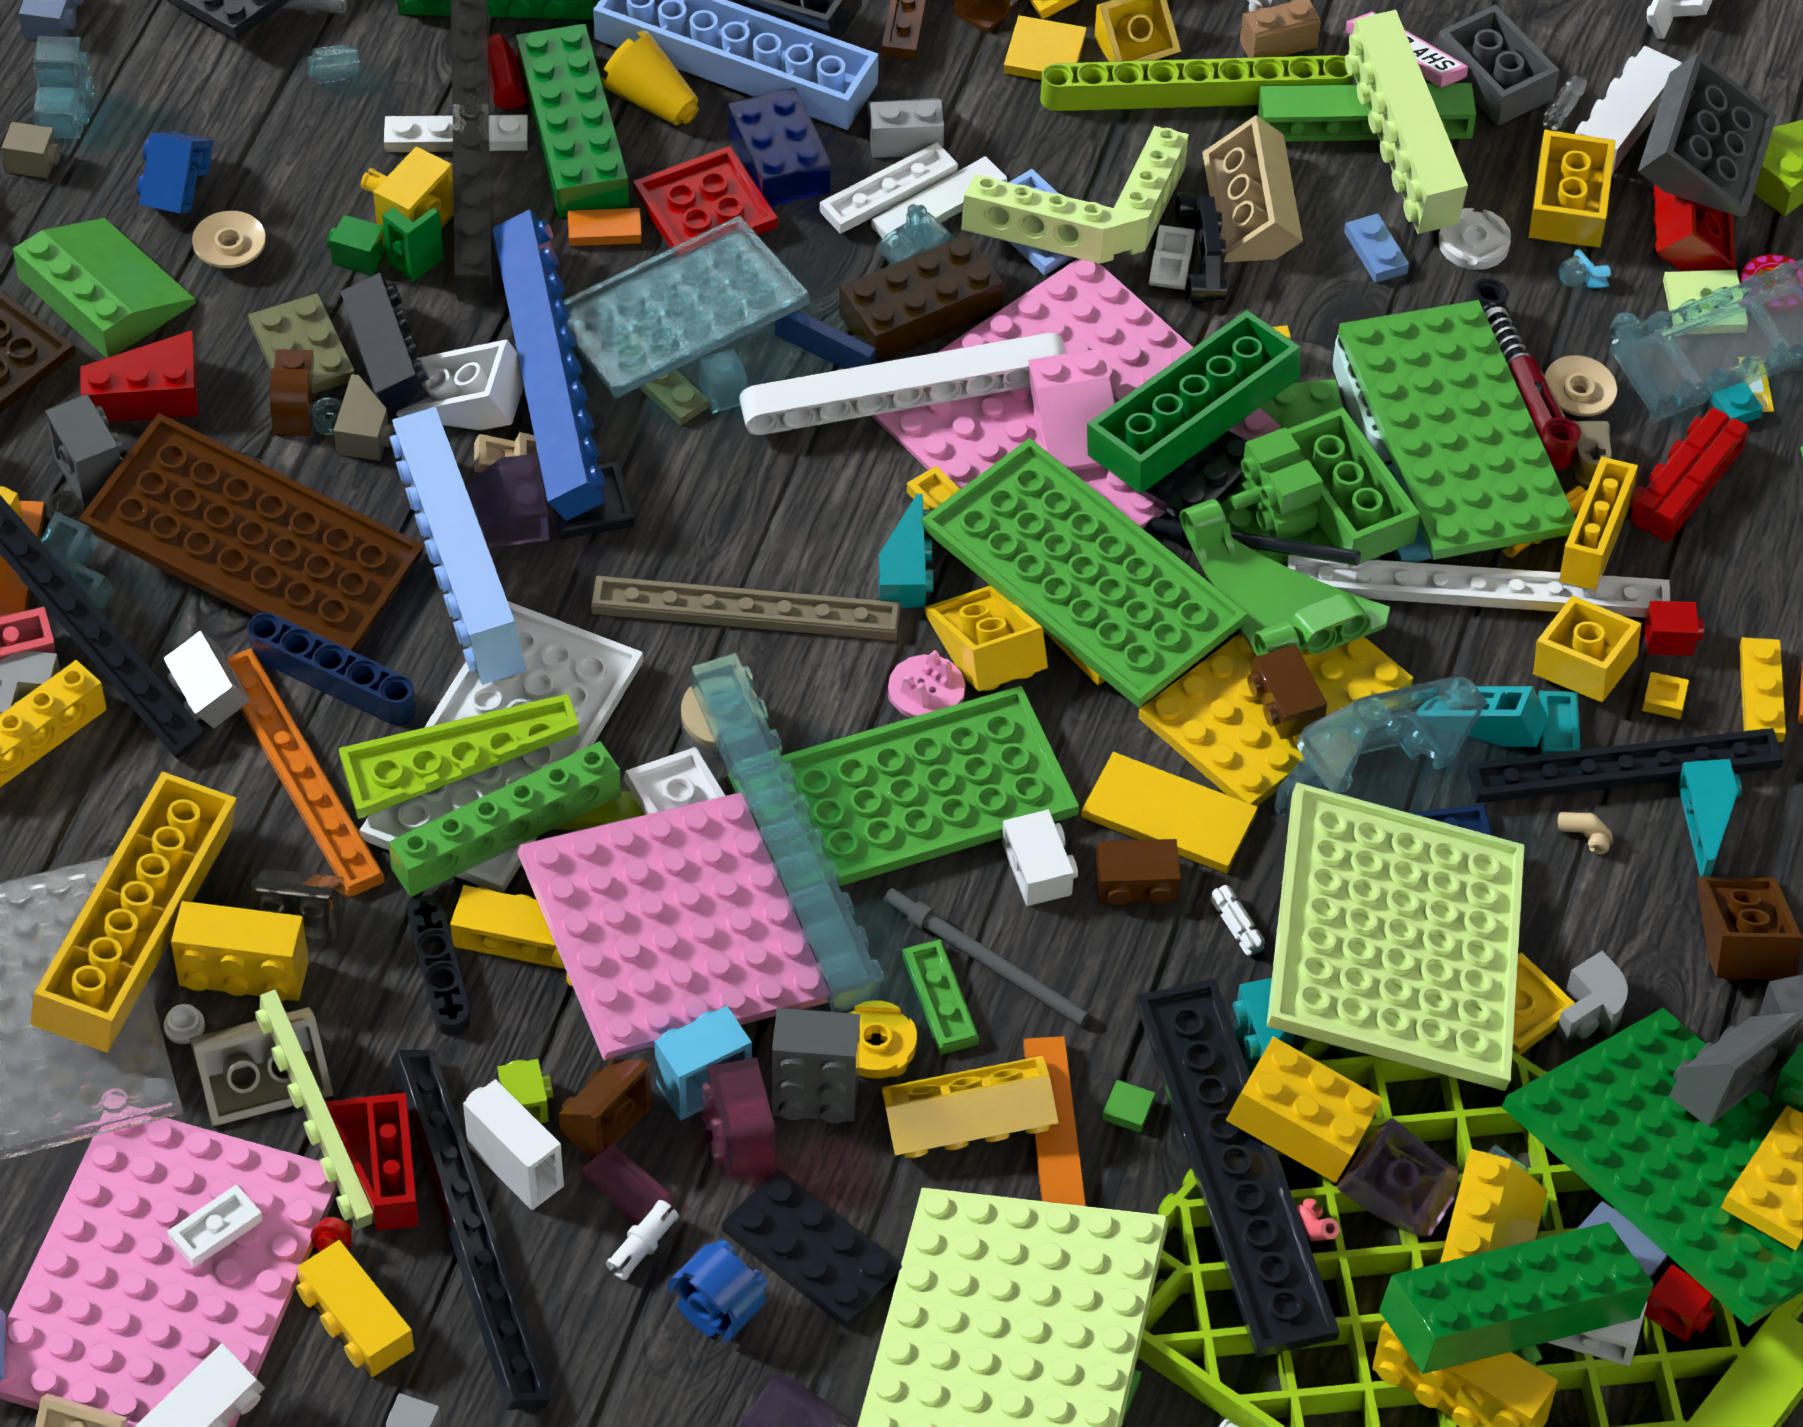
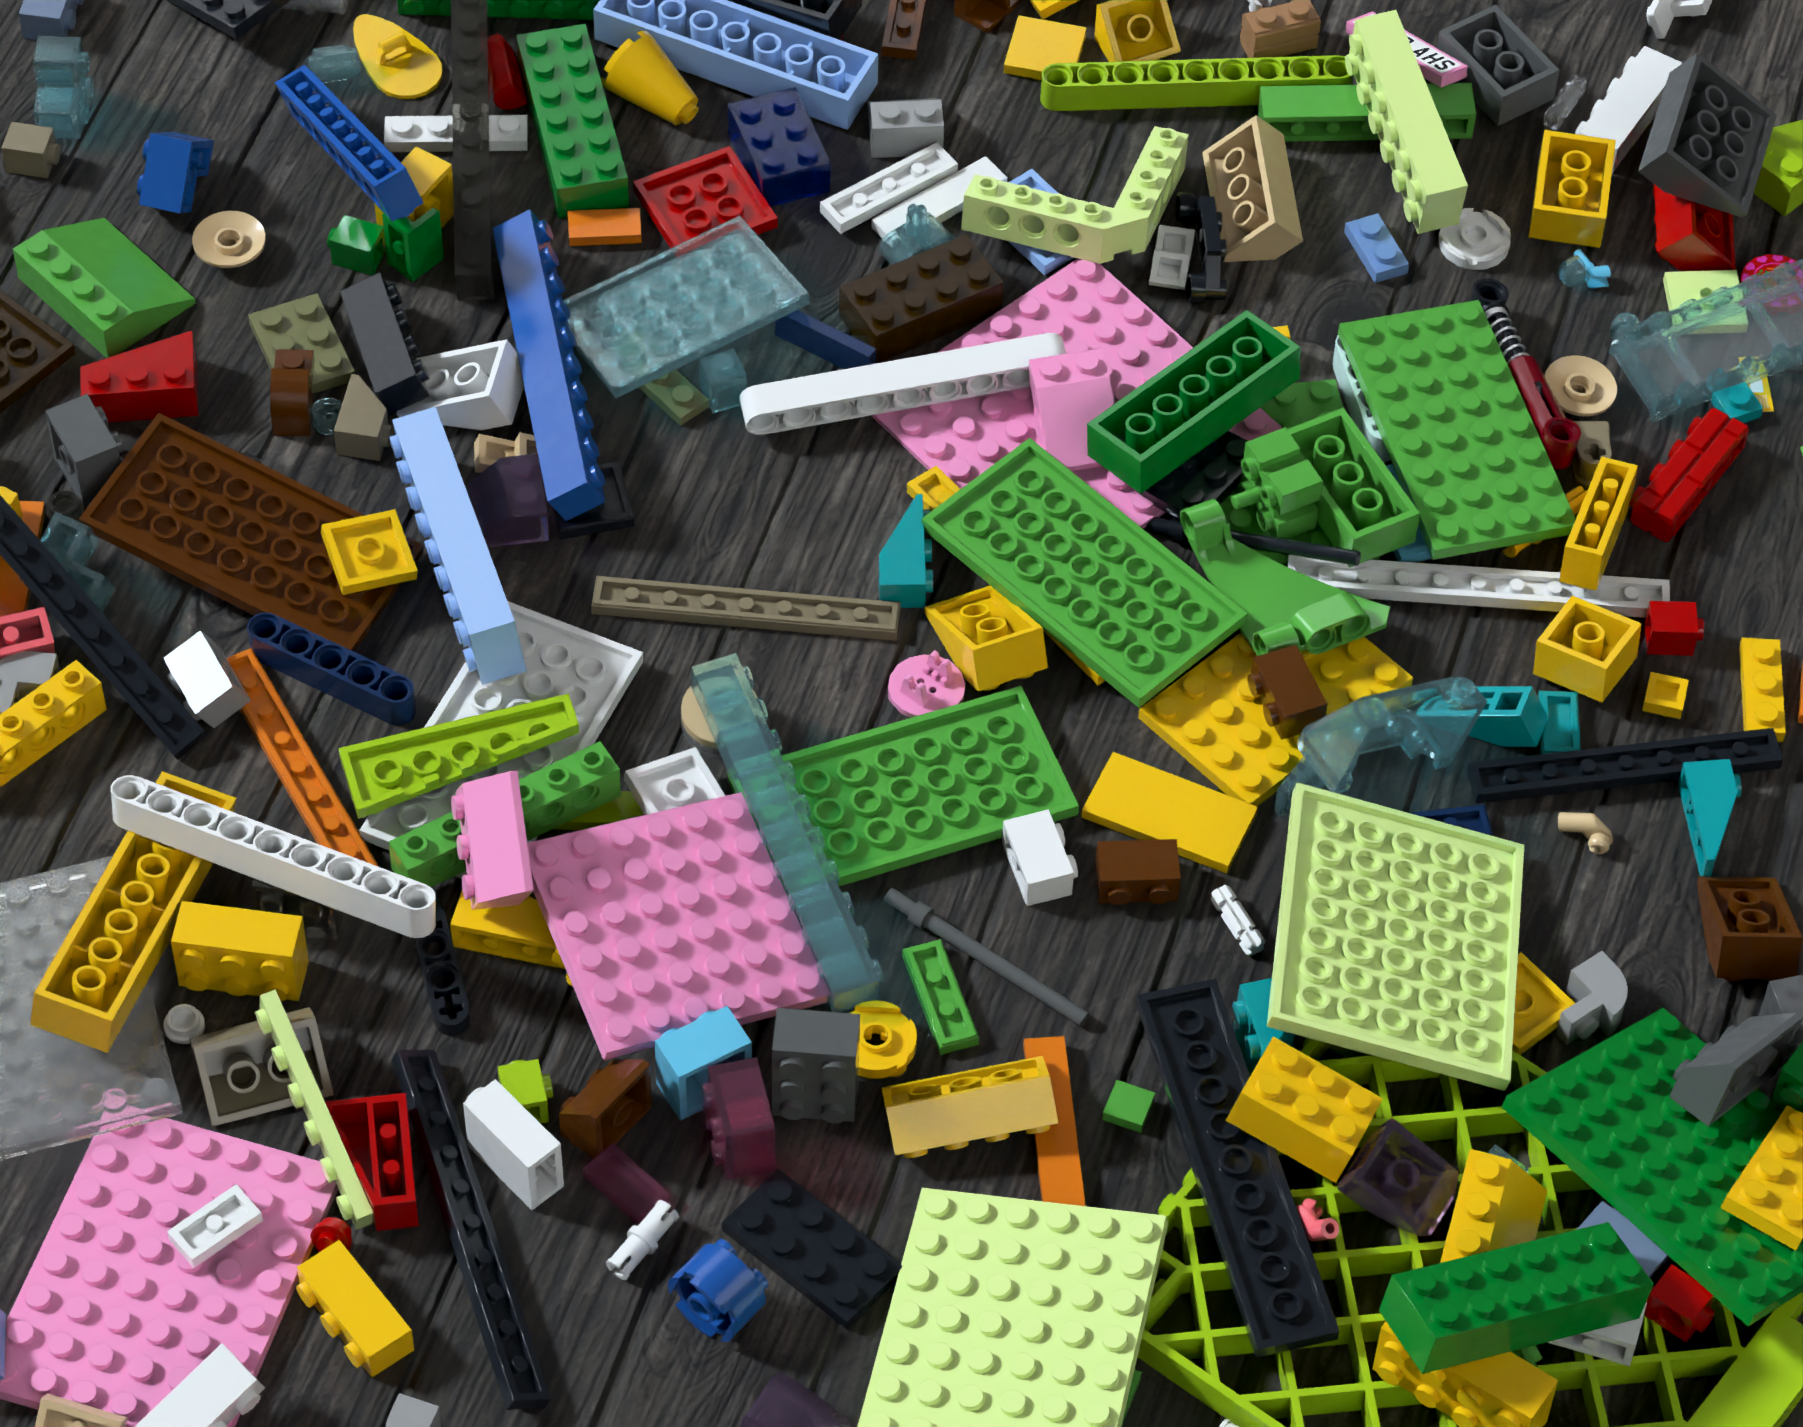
(274, 856): none -> white beam
(349, 143): none -> blue brick
(369, 552): none -> yellow plate
(395, 58): none -> yellow shield
(493, 841): none -> bright pink slope

